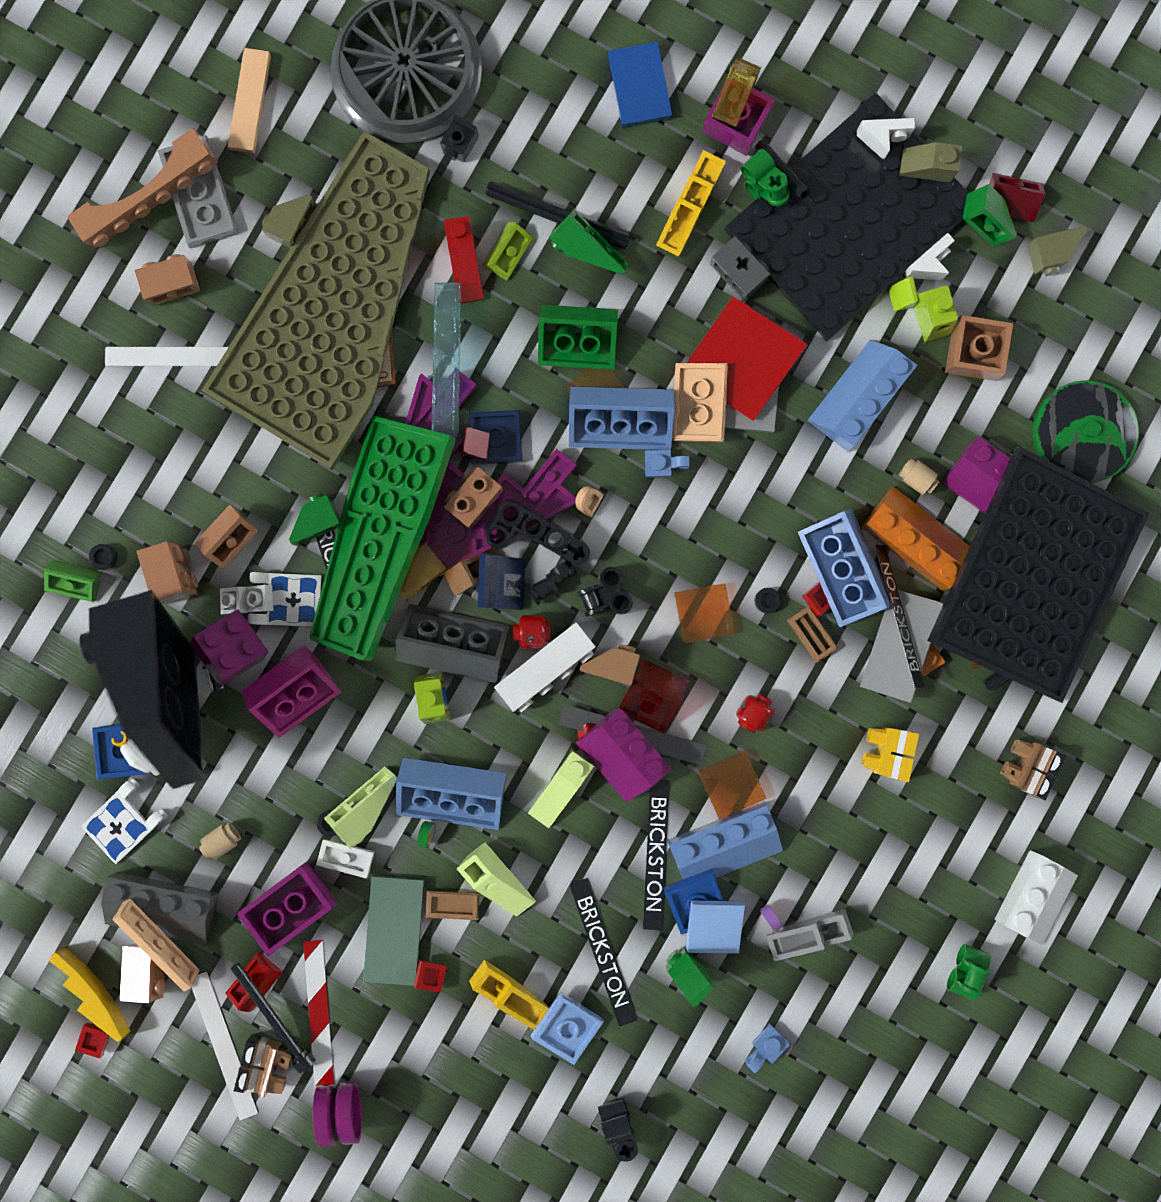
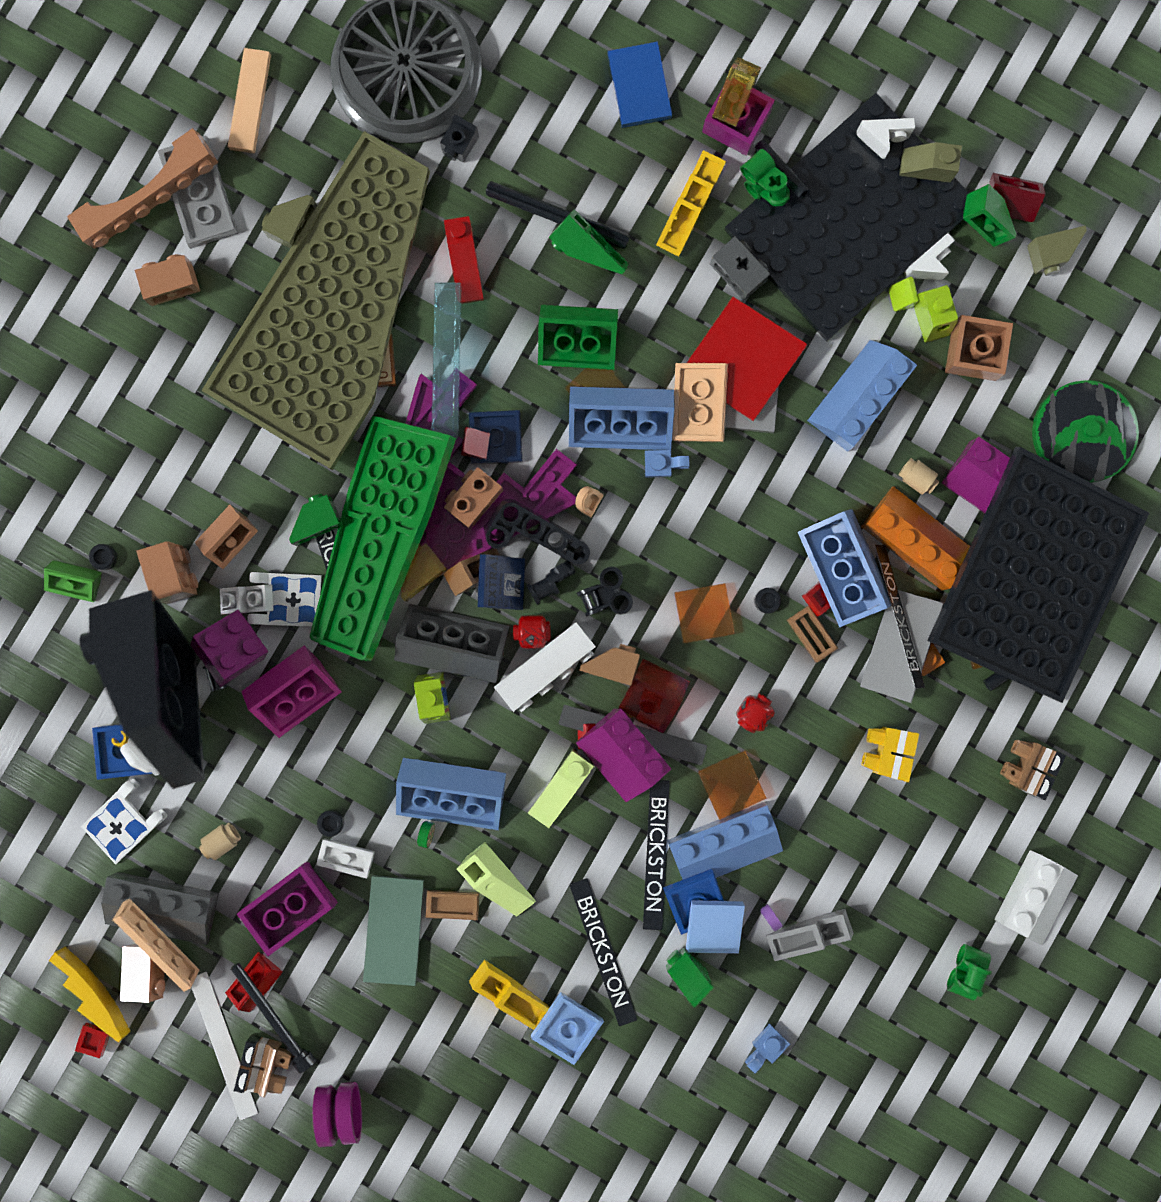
(163, 356): white sticker -> none
(318, 1012): sticker -> none
(359, 812): yellowish green slope -> none
(430, 976): red plate -> none
(507, 250): lime slope -> none
(618, 1129): black piece -> none

